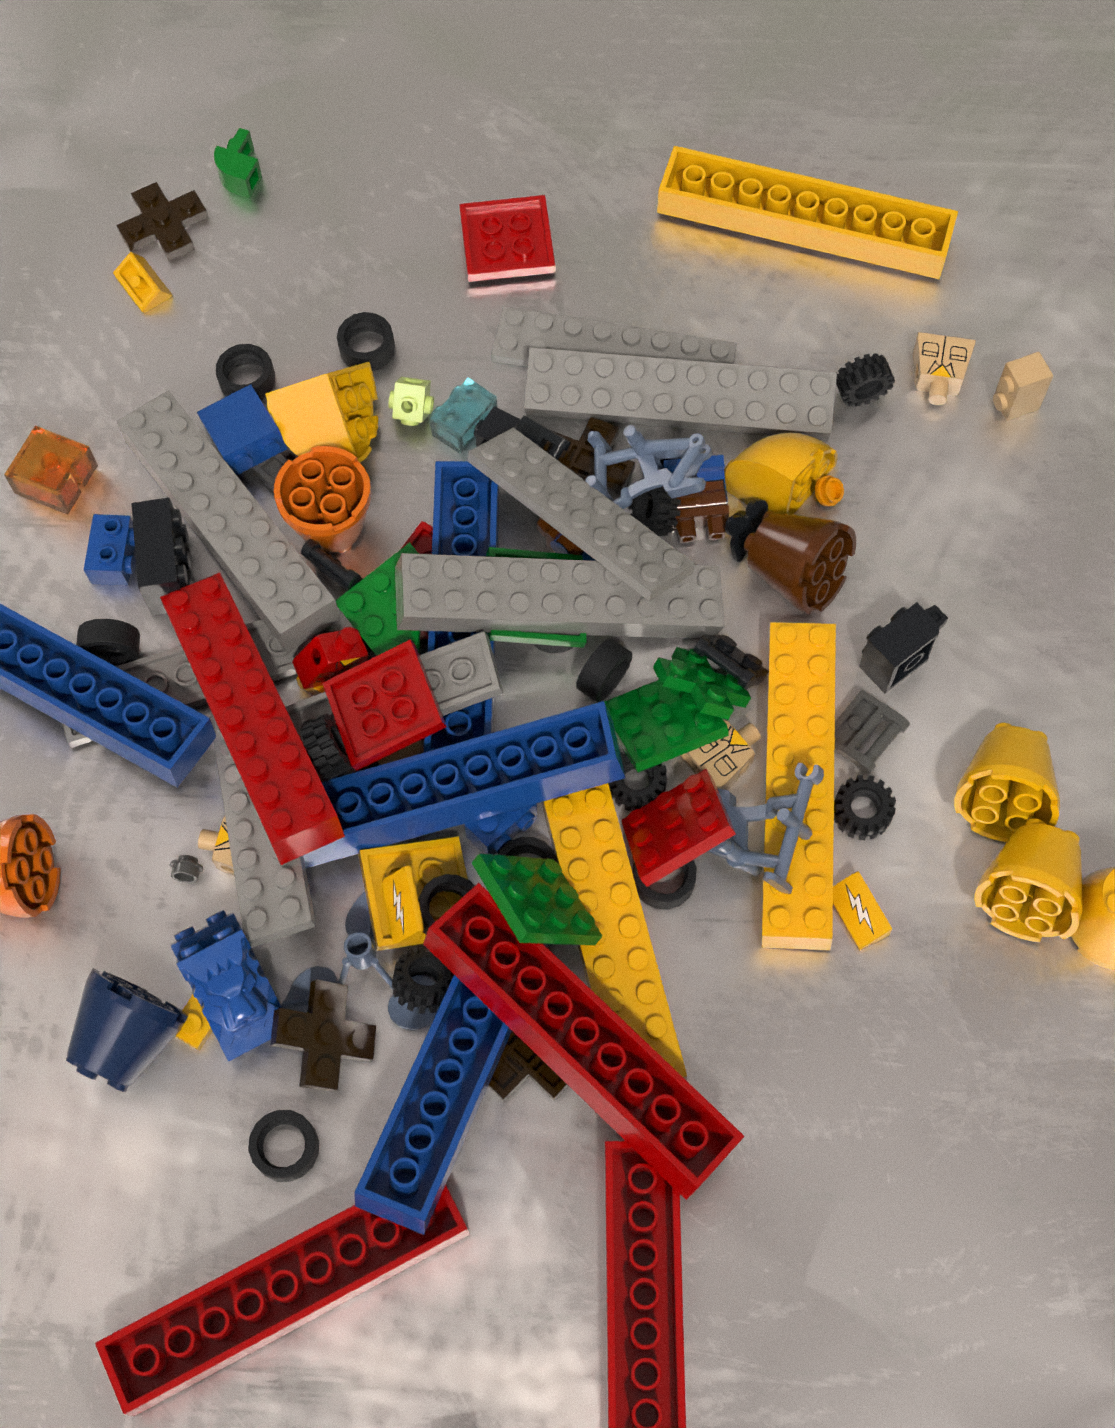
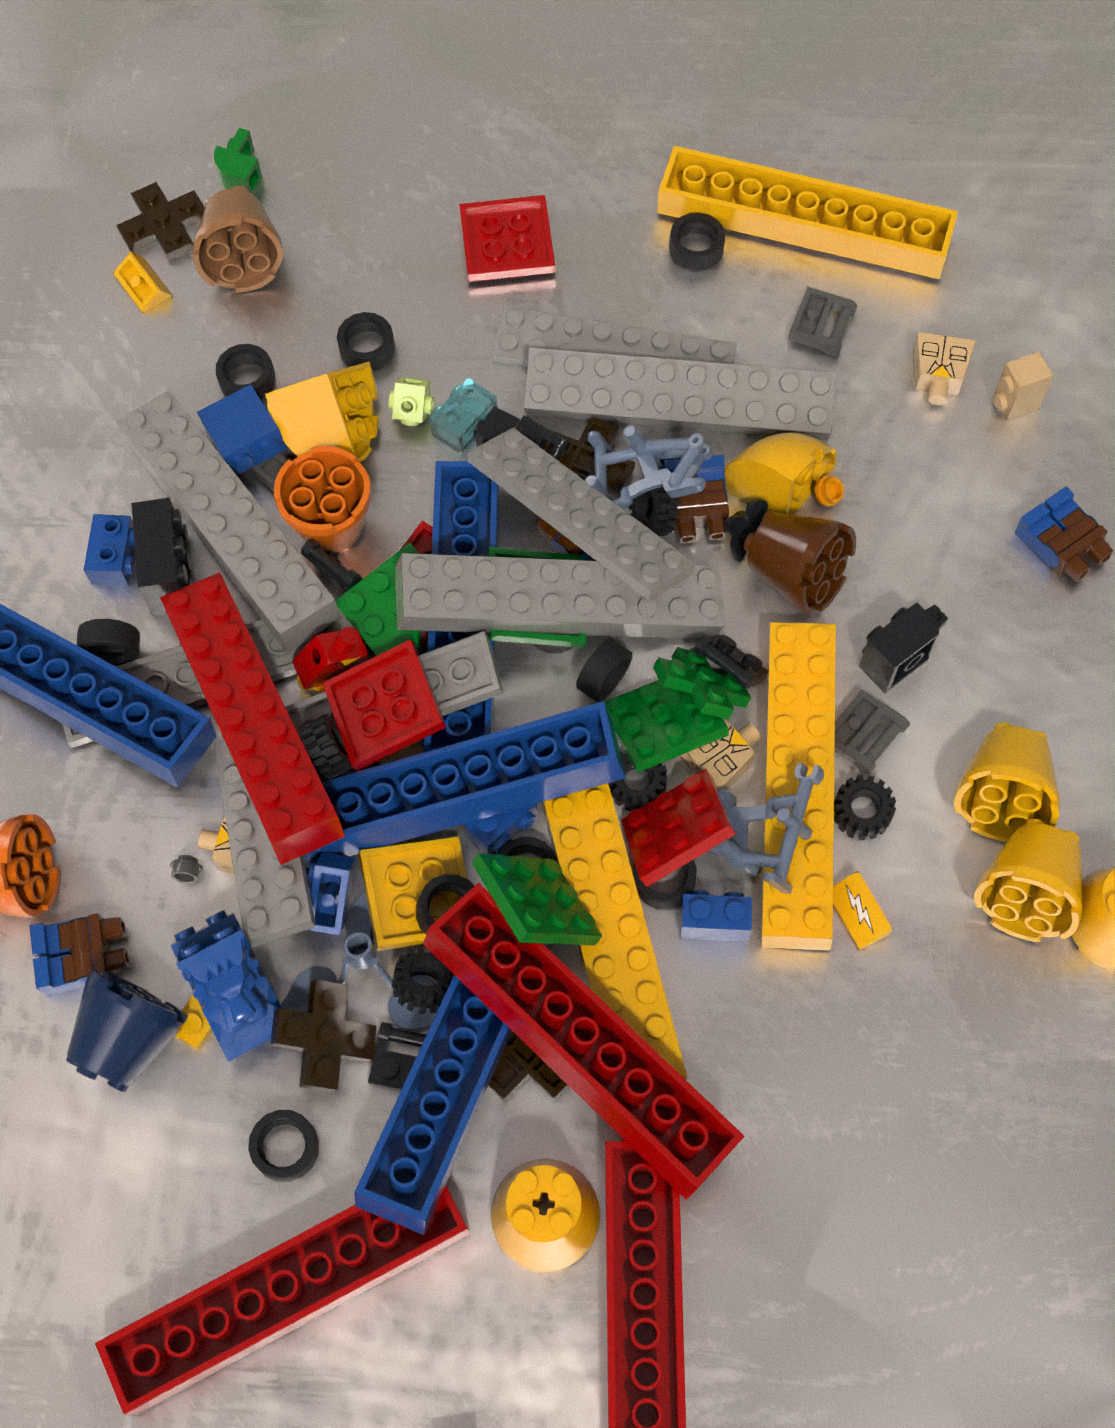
(51, 469): clear orange piece -> none
(72, 949): none -> hips
(236, 242): none -> medium nougat cone
(331, 891): none -> blue brick
(391, 1068): none -> black plate
(403, 906): yellow slope -> none
(552, 1239): none -> yellow cone
(702, 224): none -> black tyre
(716, 916): none -> blue brick
(812, 319): none -> dark grey plate
(864, 379): black tyre -> none
(1064, 535): none -> hips

